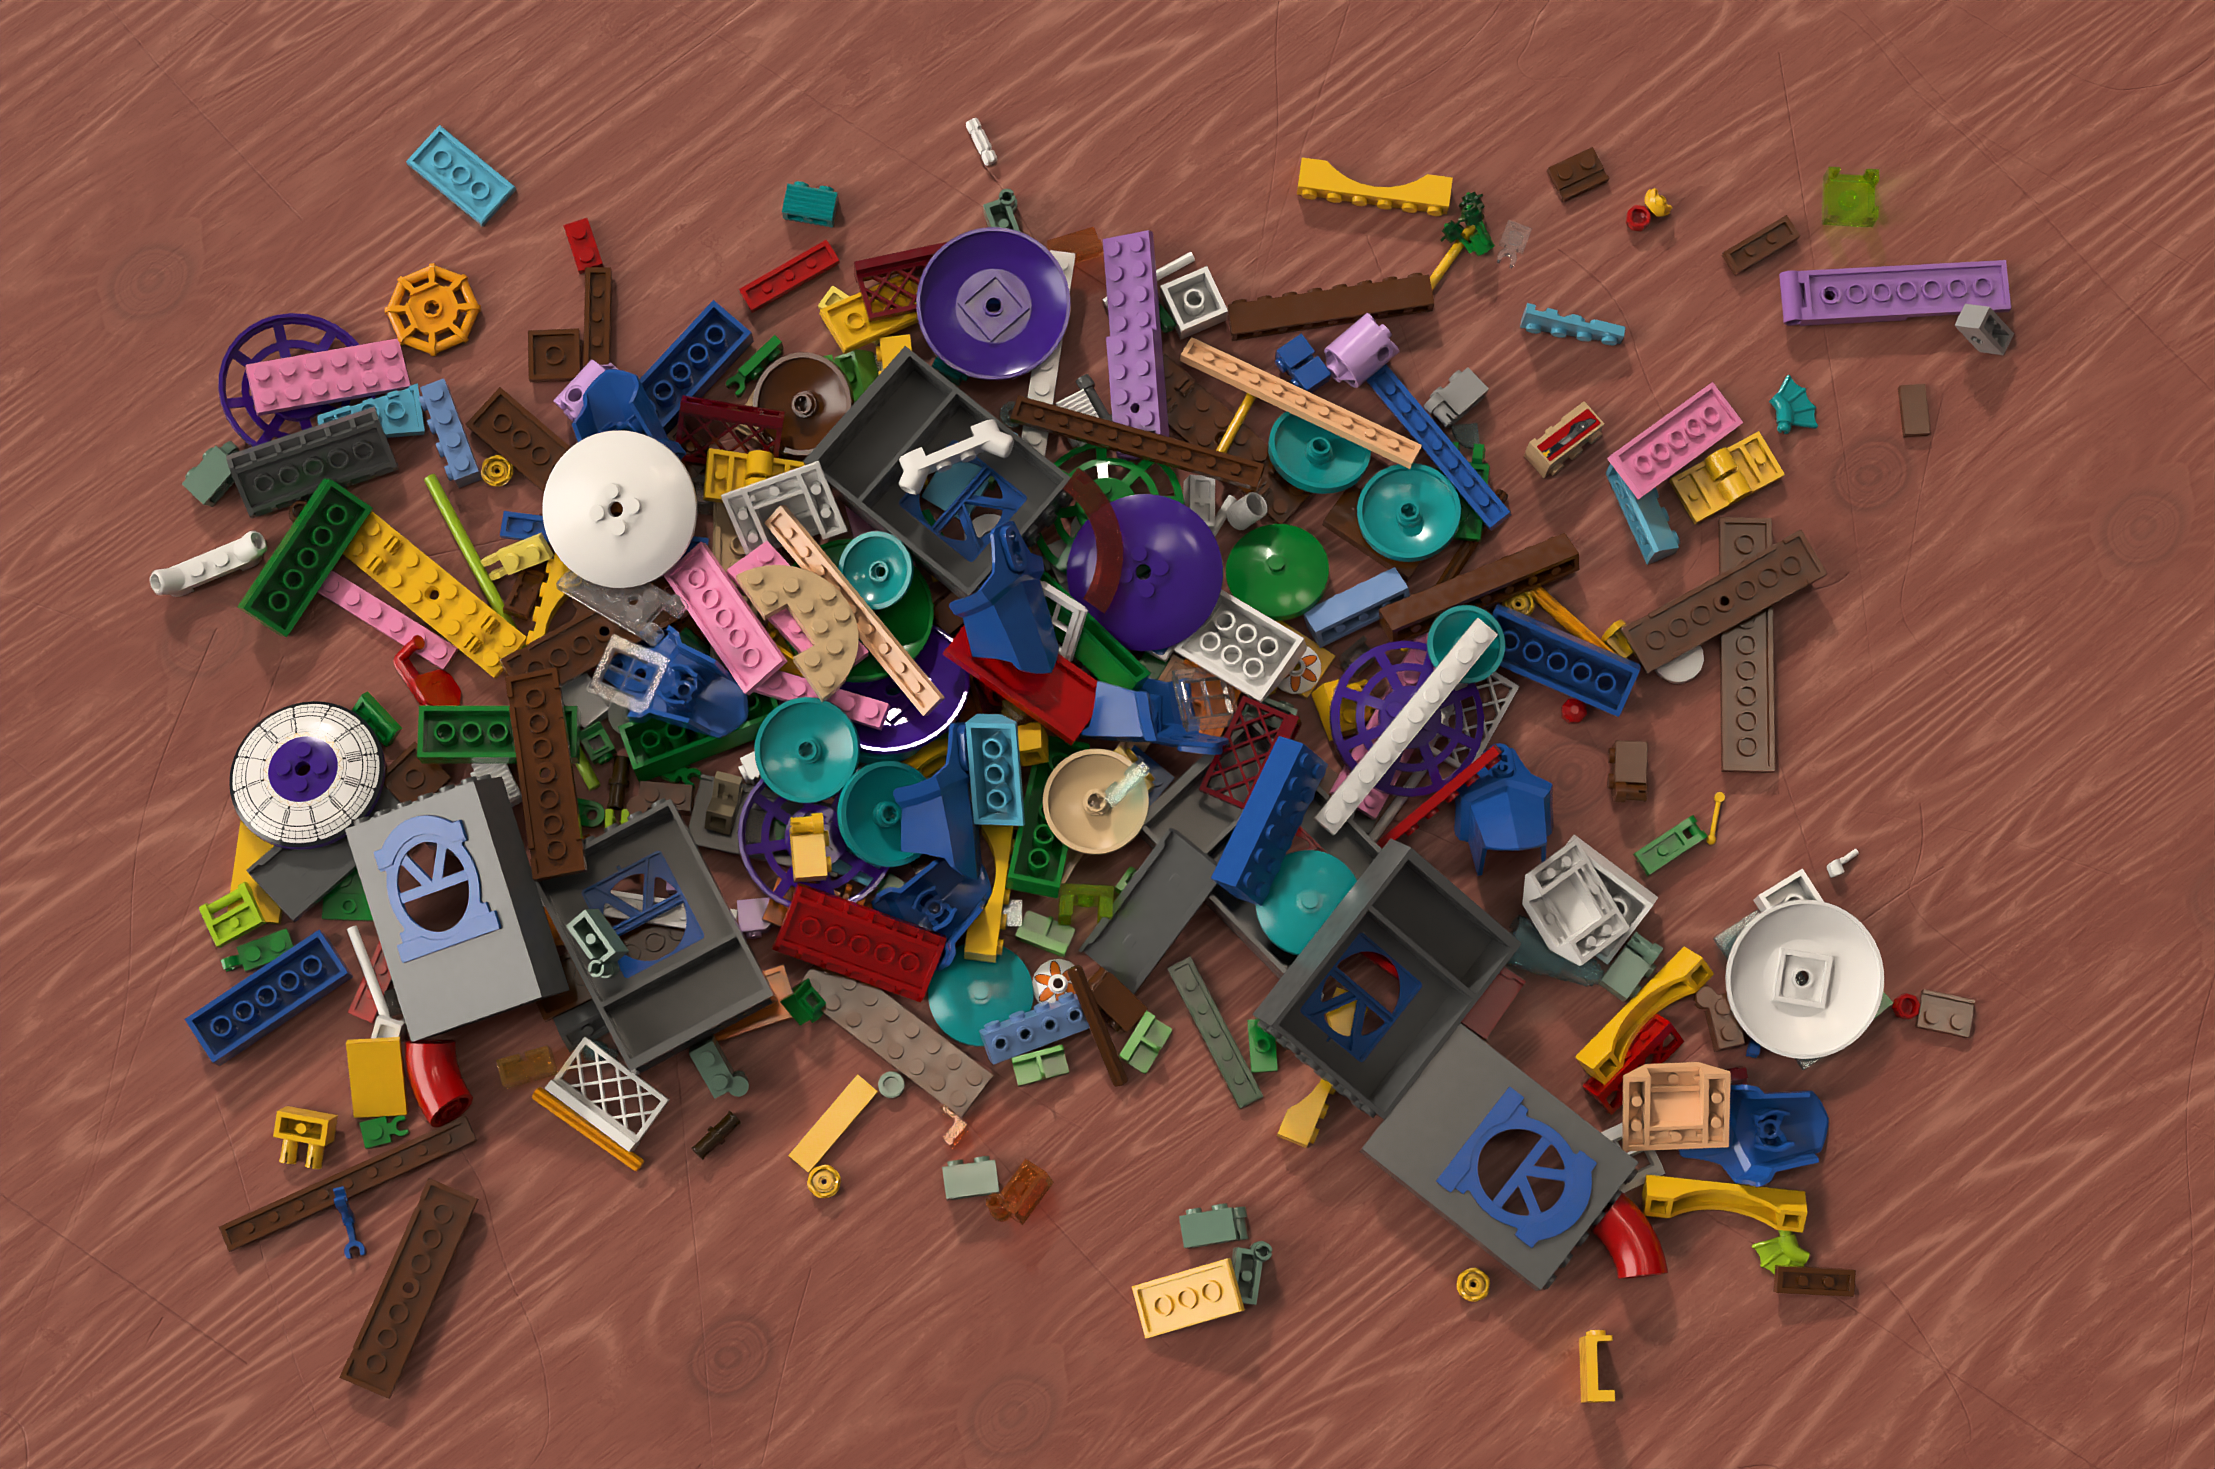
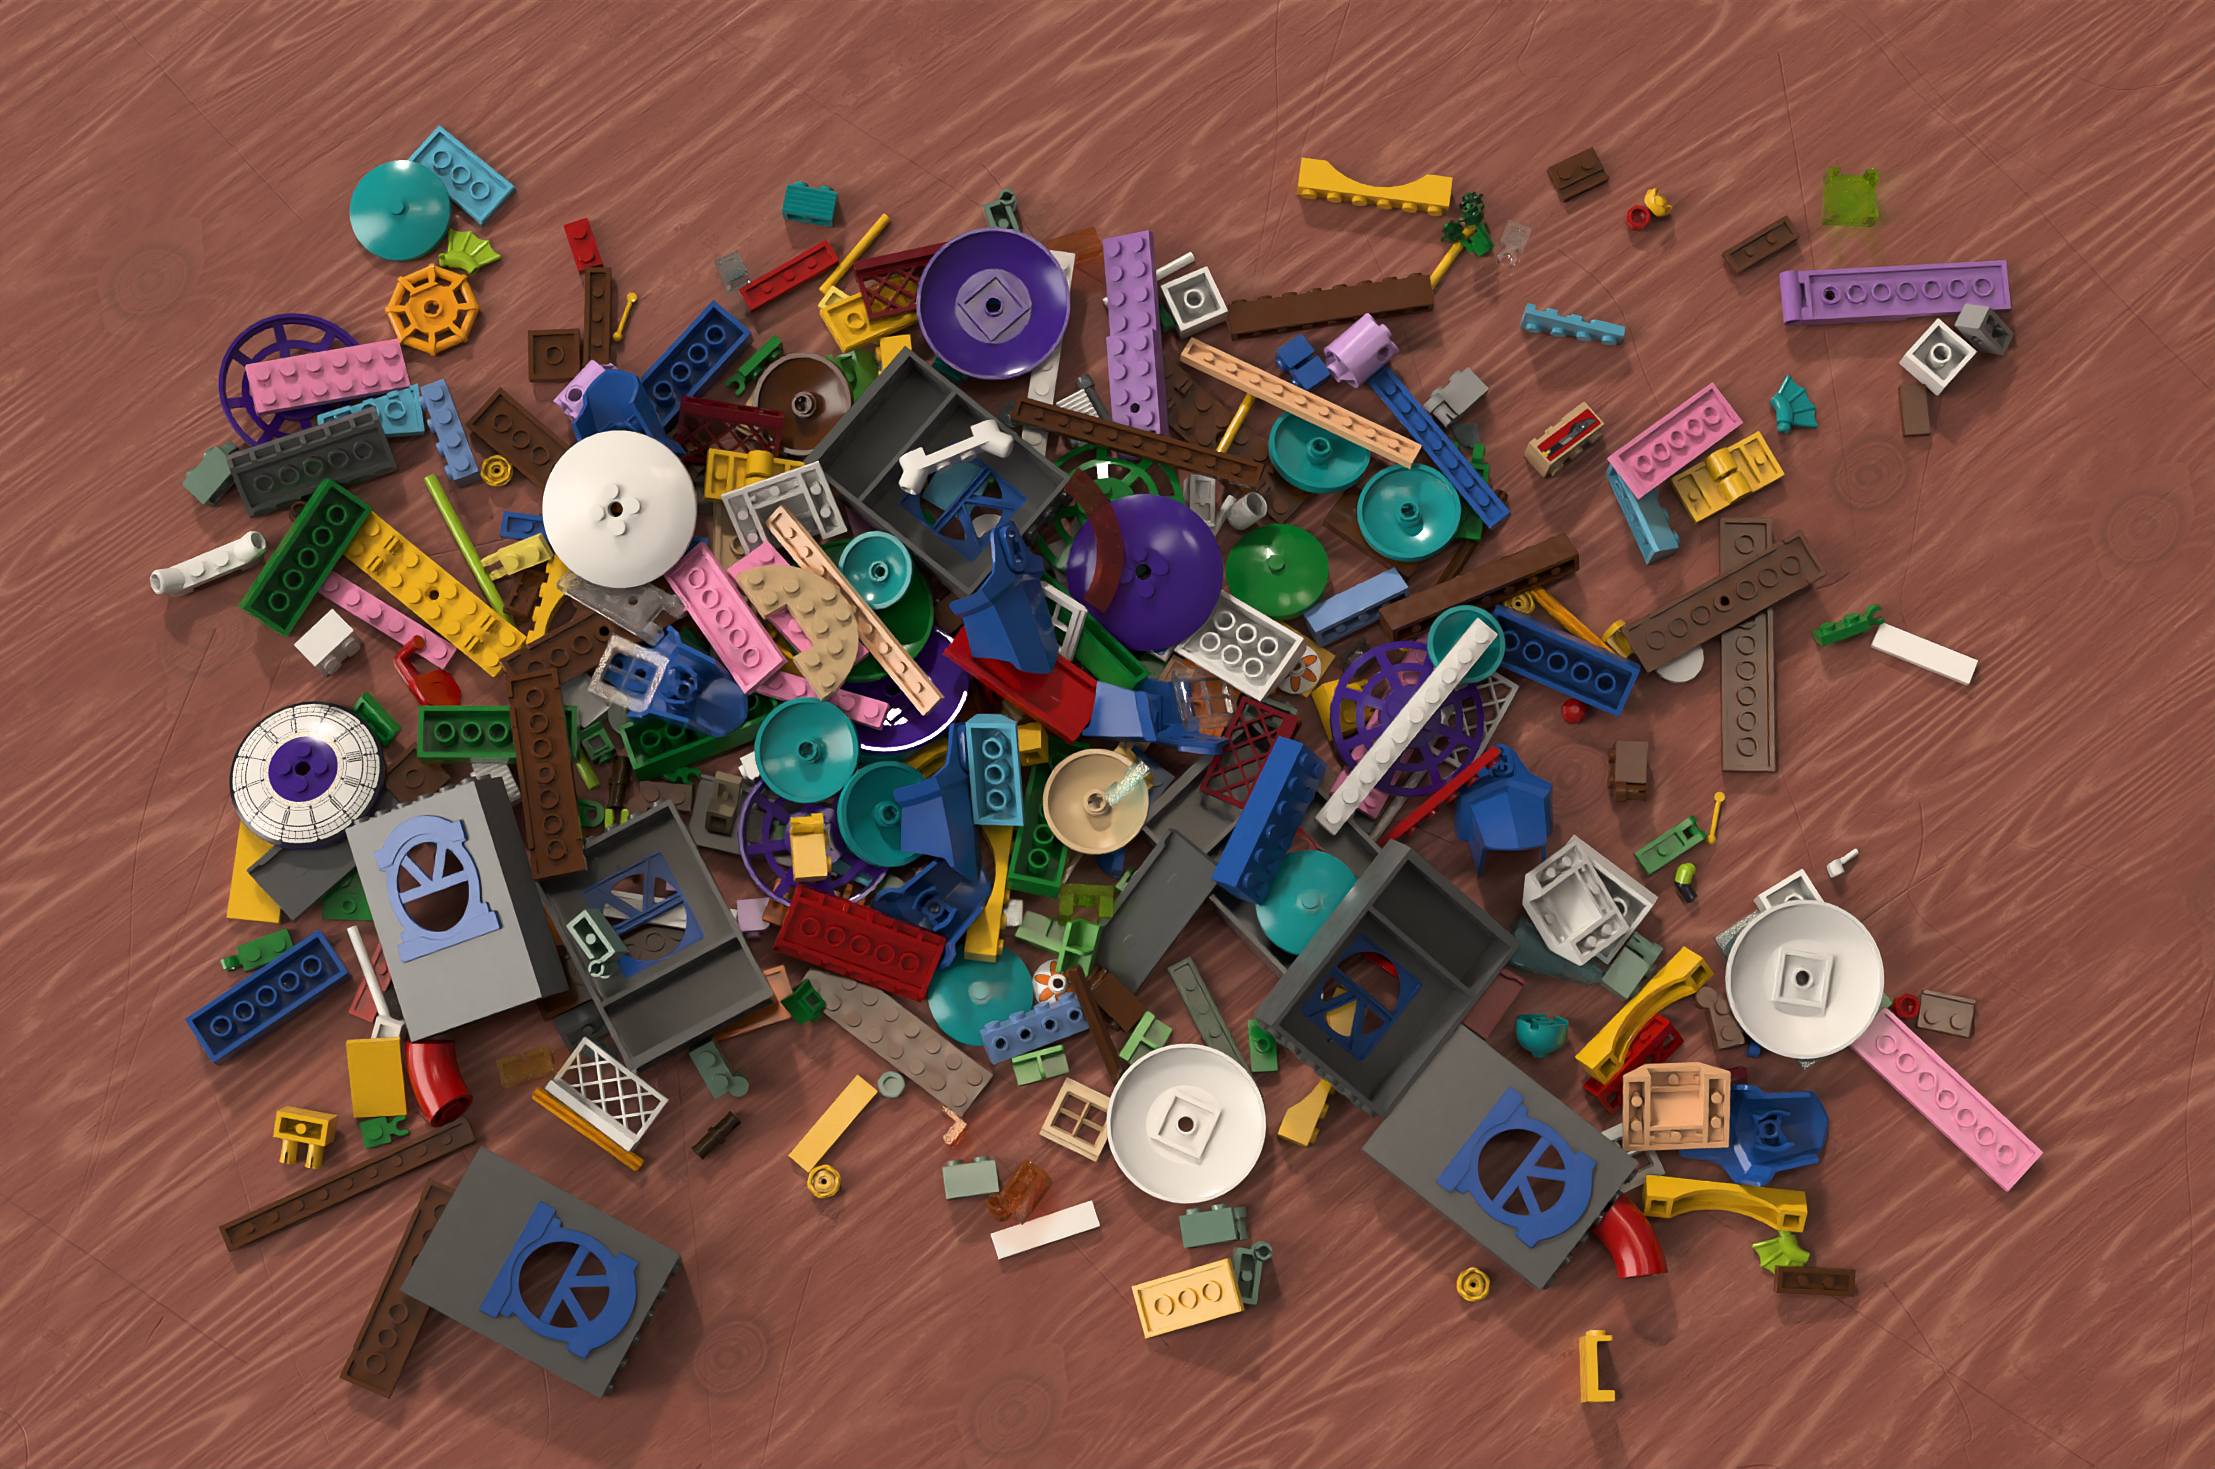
(236, 921): lime plate -> none
(329, 643): none -> white brick
(348, 1218): blue piece -> none
(400, 211): none -> teal dish
(467, 252): none -> lime arm
(476, 1261): none -> dark grey panel
(632, 298): none -> yellow hinge
(732, 271): none -> clear light blue panel
(853, 256): none -> yellow bar
(981, 141): white axle -> none
(1045, 1230): none -> white tile
(1070, 1140): none -> tan piece
(1079, 945): none -> bright green panel
(1112, 863): none -> blue tile
(1195, 1085): none -> white dish
(1540, 1033): none -> teal cylinder
(1683, 880): none -> arm
(1849, 626): none -> green plate
(1924, 653): none -> white tile
(1937, 357): none -> white brick
(1946, 1099): none -> bright pink plate

